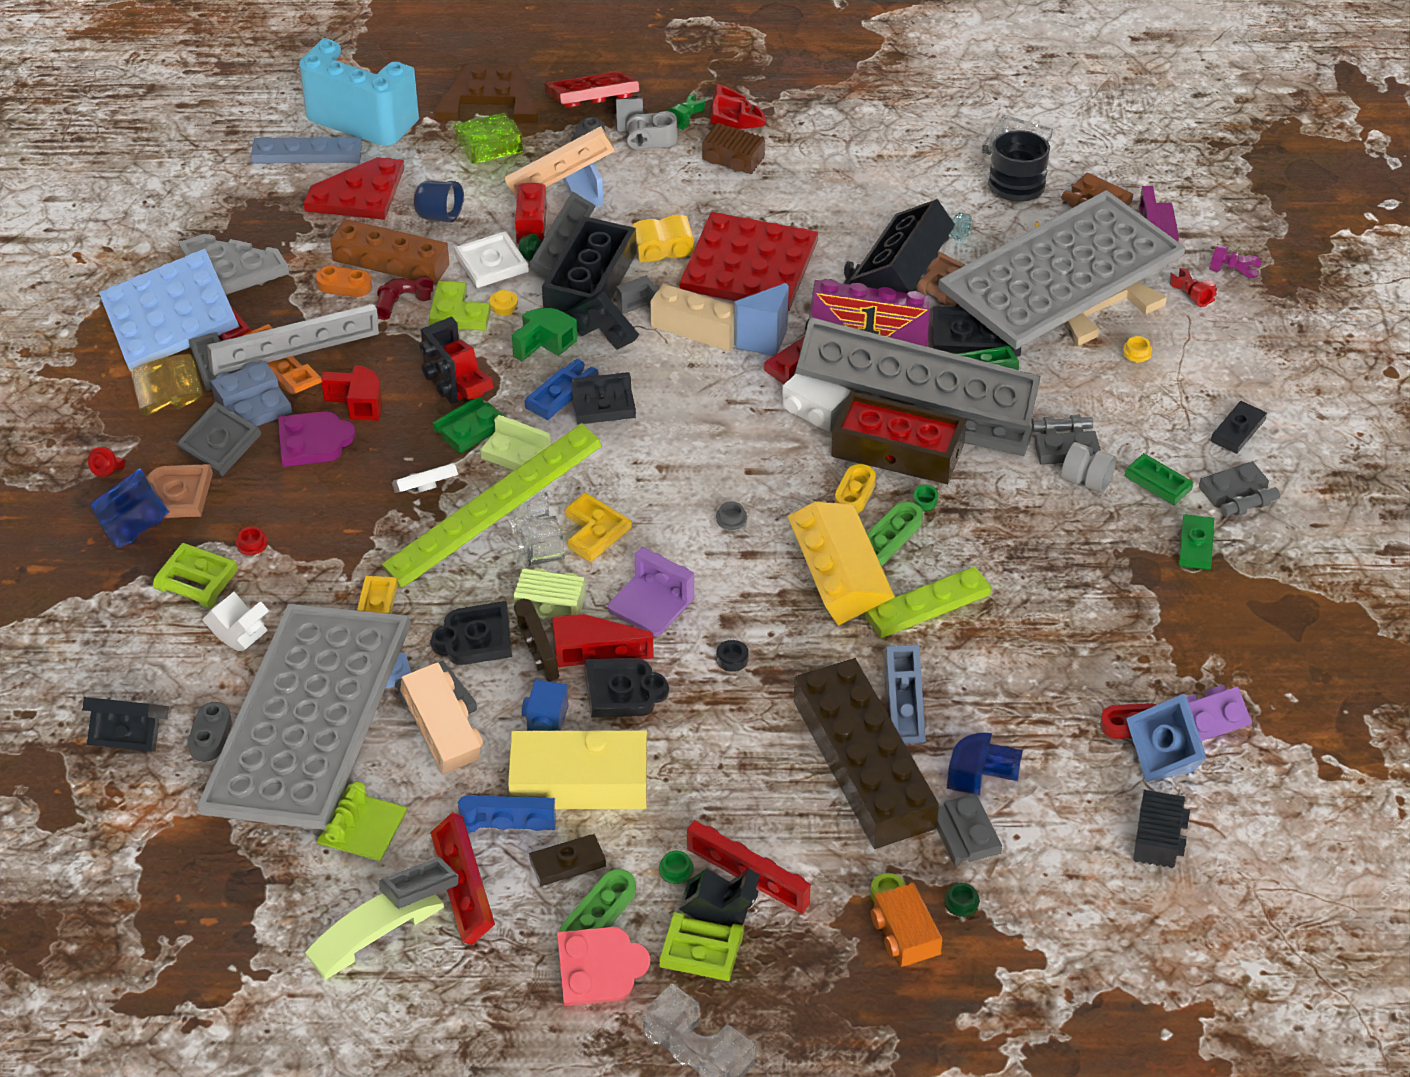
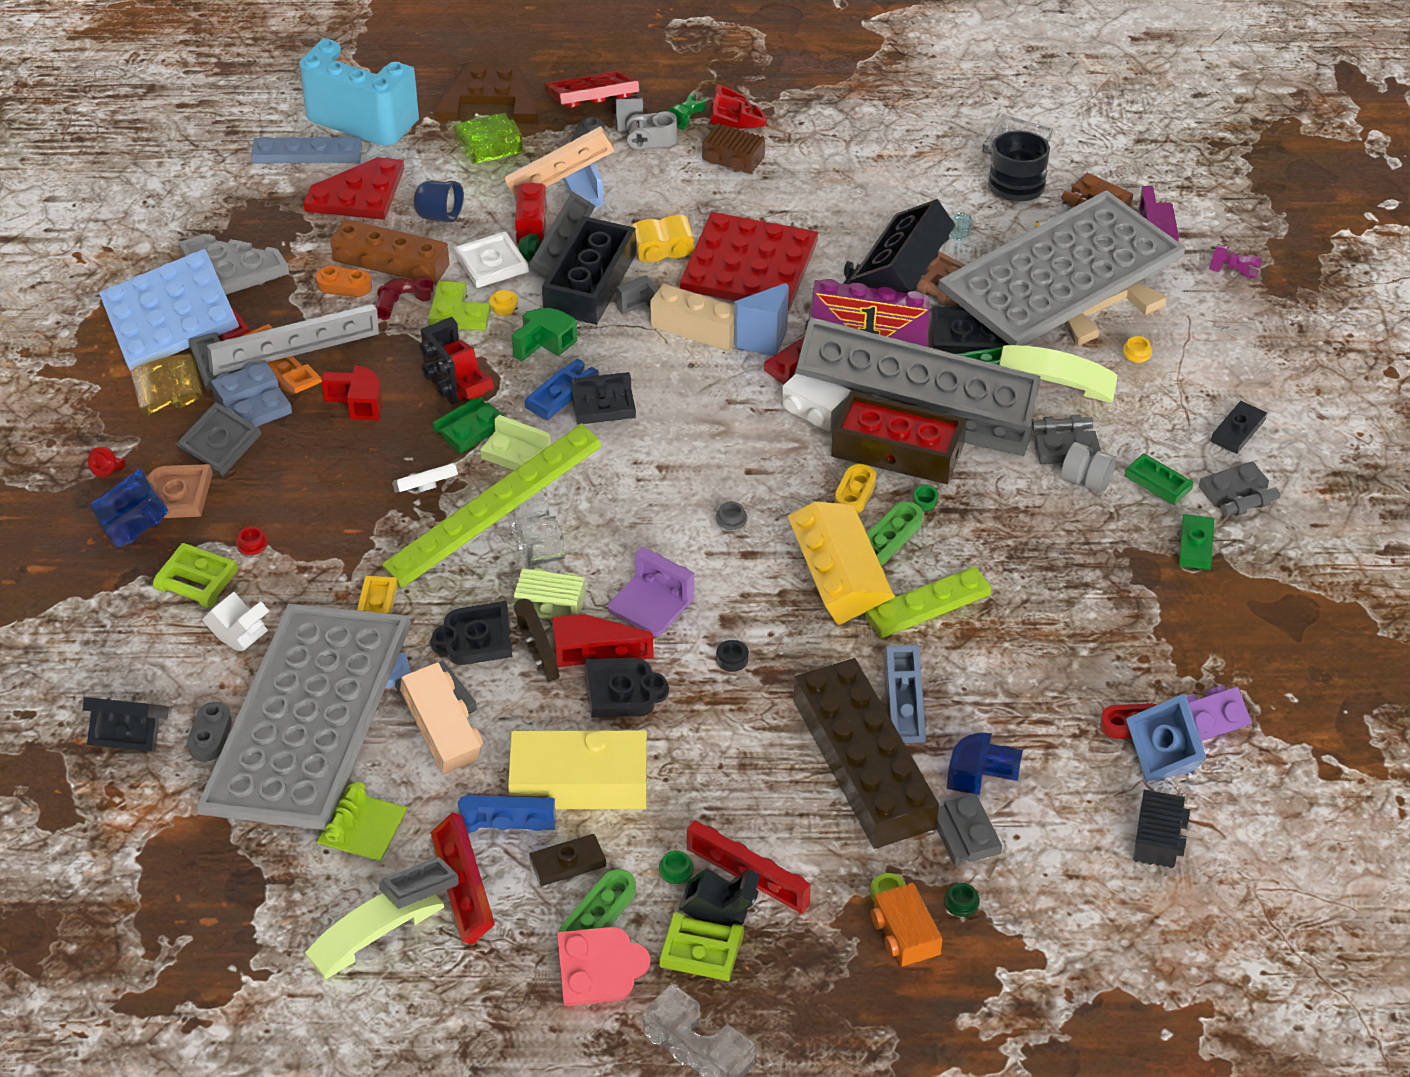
(313, 437): magenta plate -> none
(546, 706): blue brick -> none
(600, 526): yellow tile -> none
(602, 313): black plate -> none
(1062, 369): none -> yellowish green slope
(1200, 293): red piece -> none

